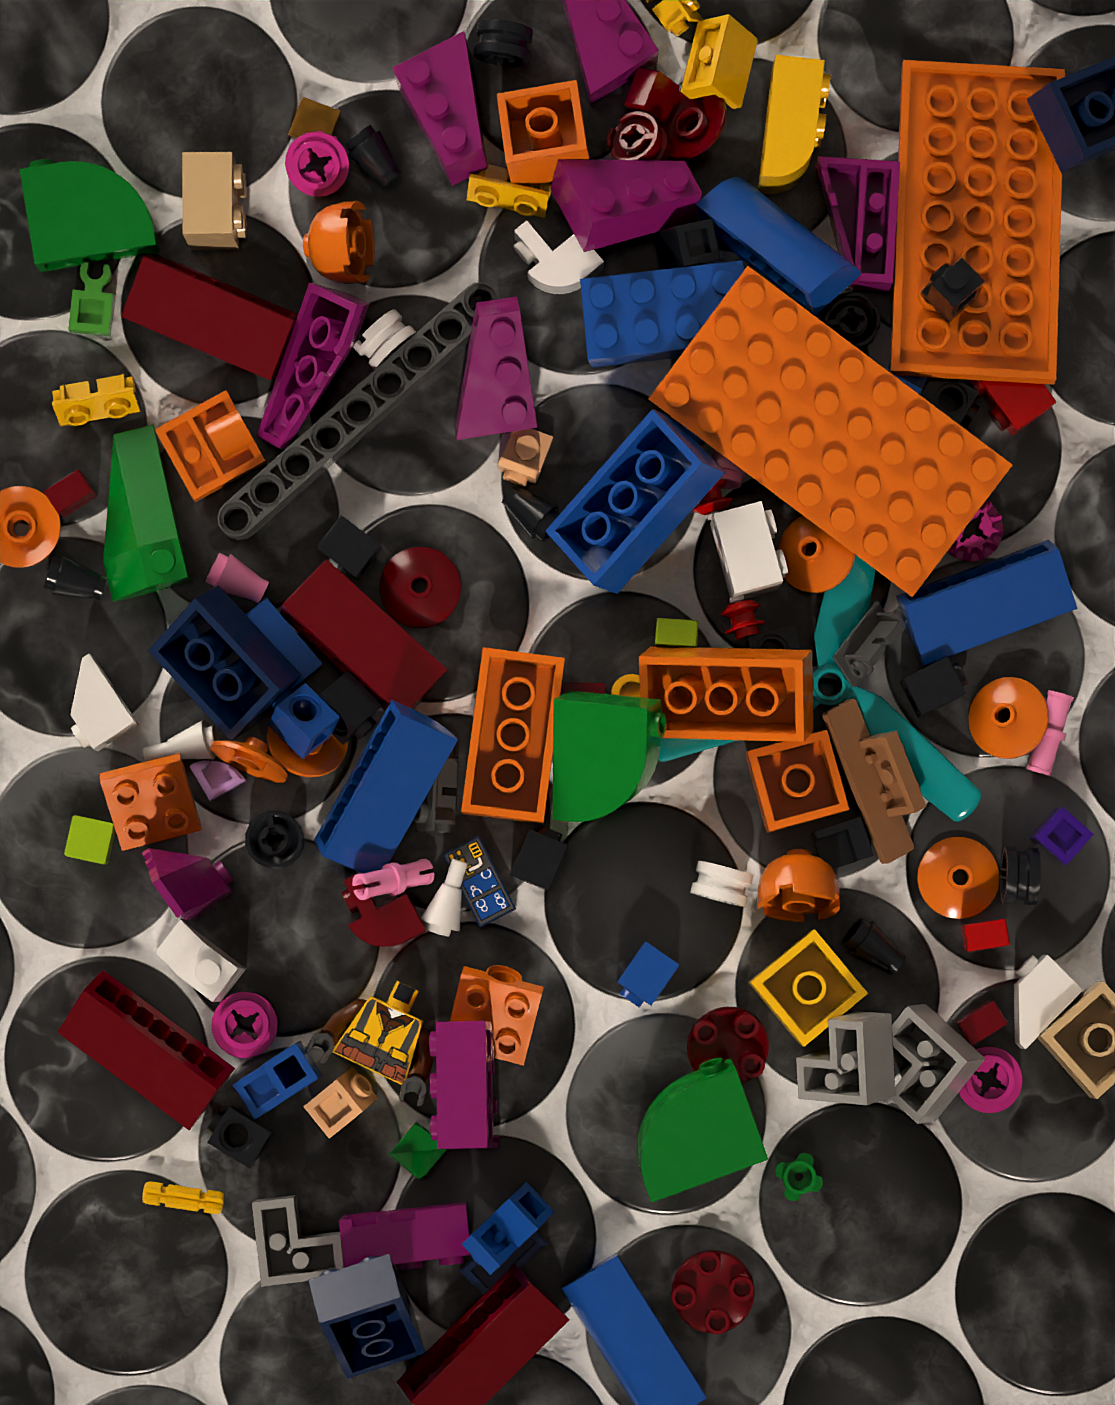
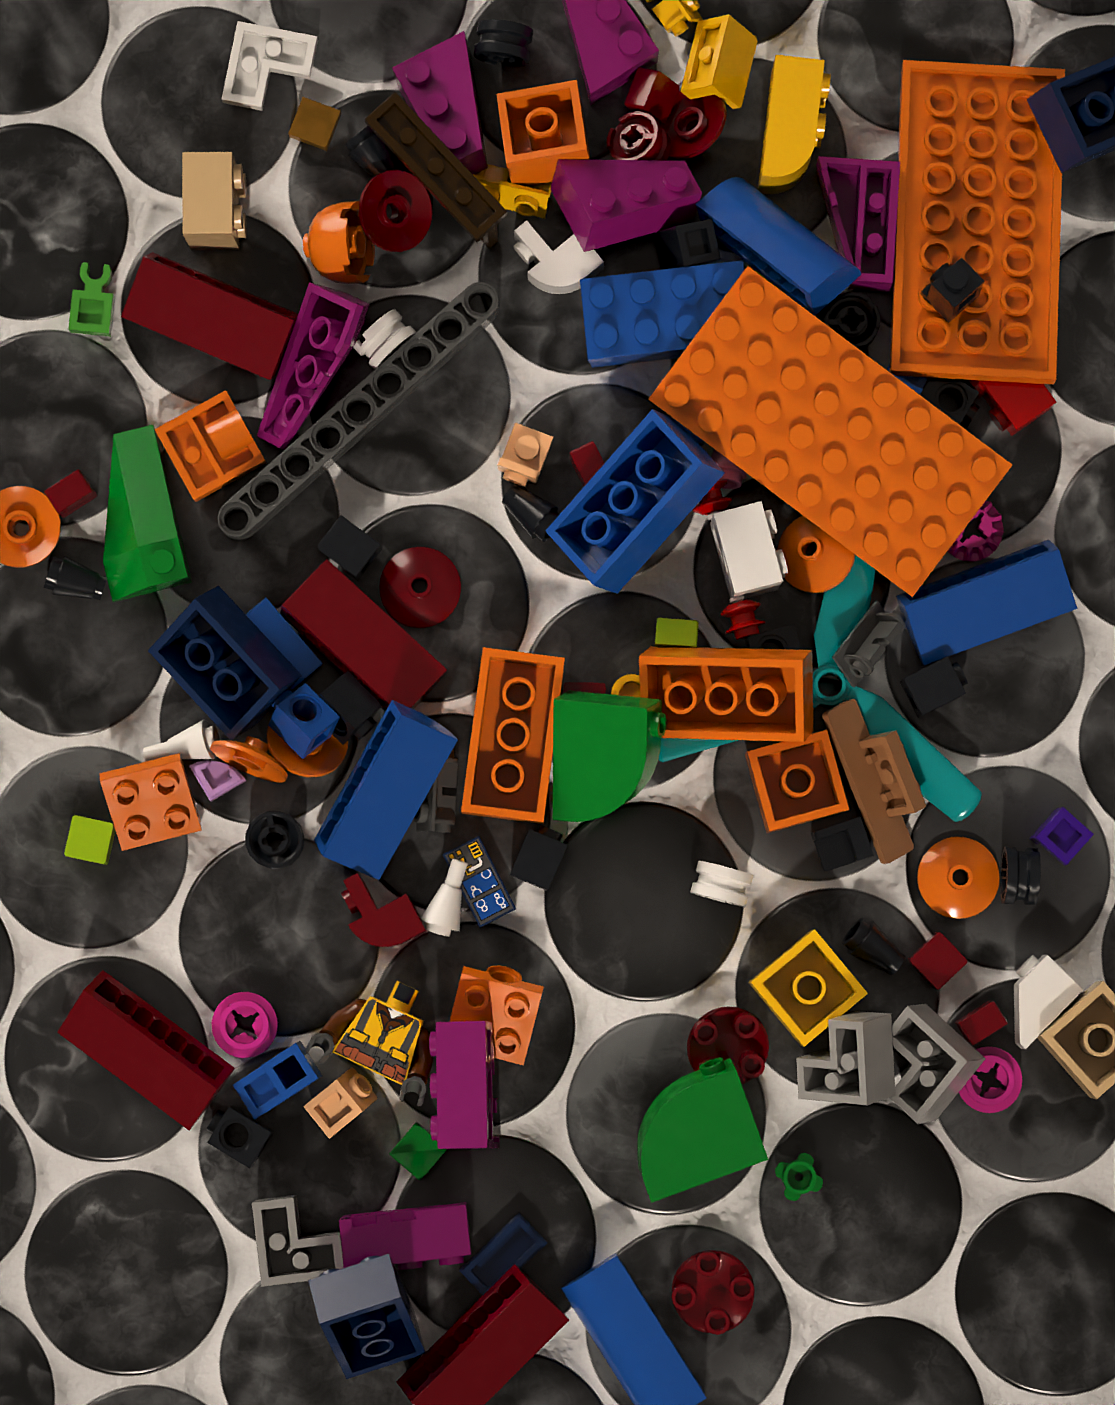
(77, 405): yellow hinge -> none
(83, 215): green brick -> none
(98, 708): white slope -> none
(183, 1197): yellow axle -> none
(188, 881): magenta wedge -> none
(200, 962): white slope -> none
(236, 578): bright pink cone -> none
(257, 53): none -> white plate
(312, 181): dark pink gear -> none
(393, 879): bright pink pin -> none
(409, 206): none -> dark red dish
(437, 169): none -> dark brown fence
(496, 375): magenta wedge -> none
(508, 1228): blue brick -> none
(586, 461): none -> dark red piece
(646, 975): blue brick -> none
(798, 886): orange cylinder -> none
(937, 960): none -> dark red piece
(985, 935): red piece -> none
(1026, 723): orange dish -> none
(1044, 755): bright pink pin -> none

